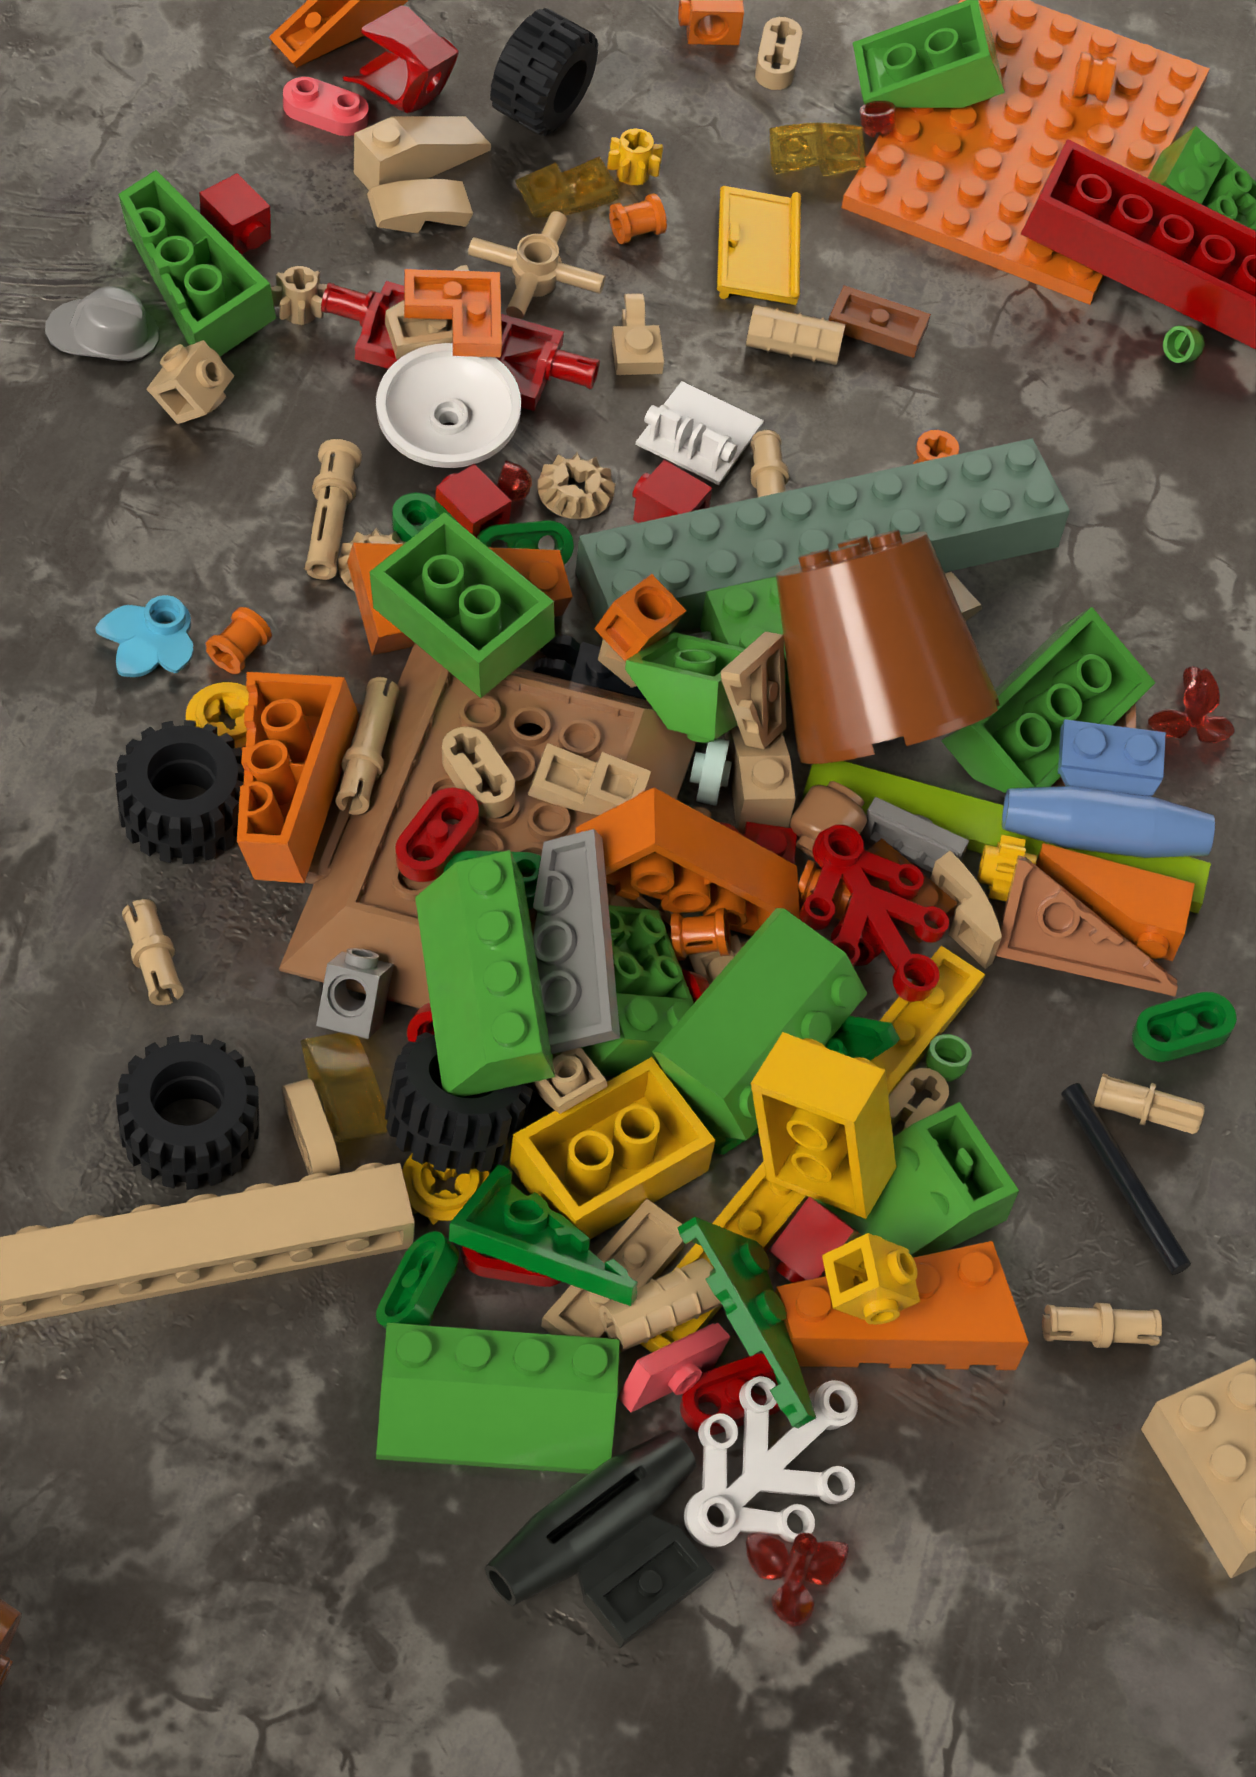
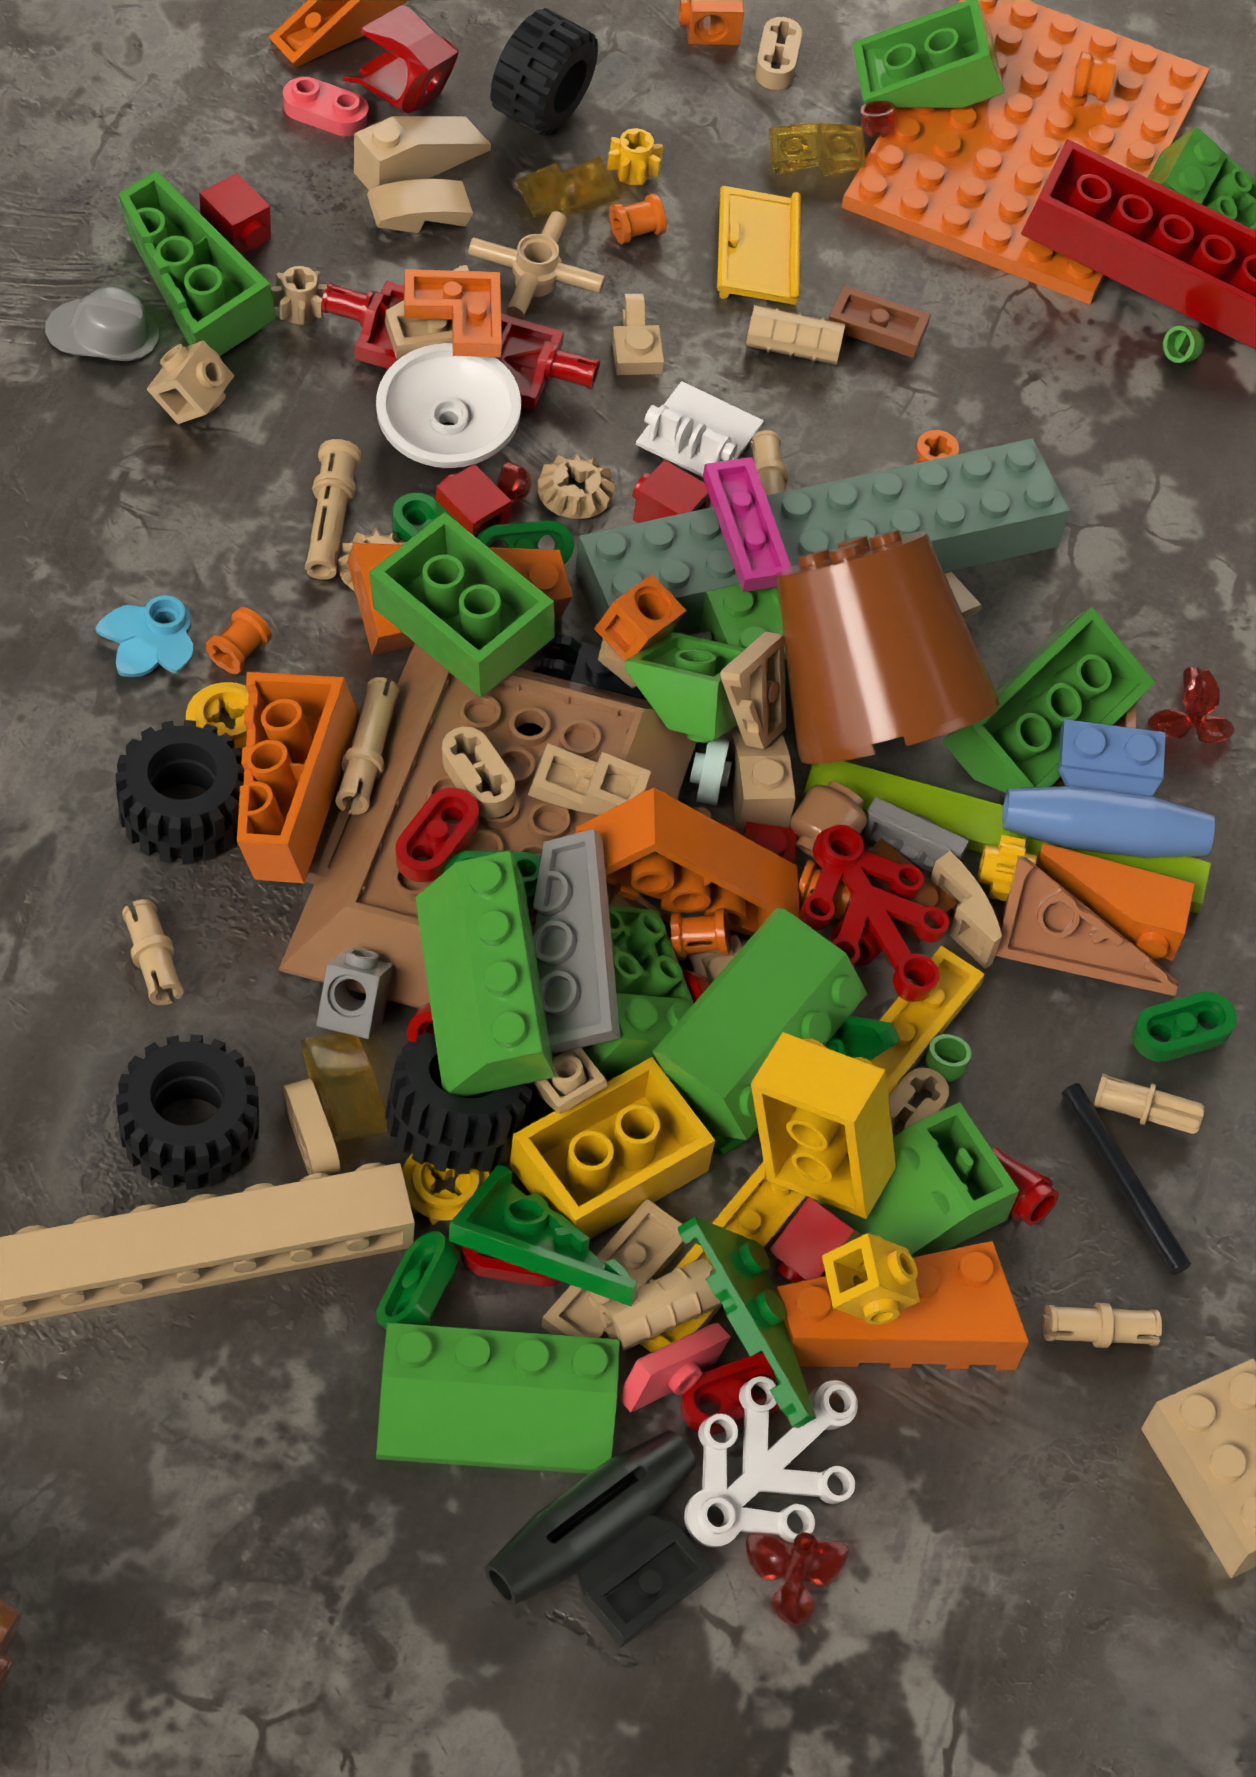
(746, 522): none -> dark pink plate
(1035, 1193): none -> red cone

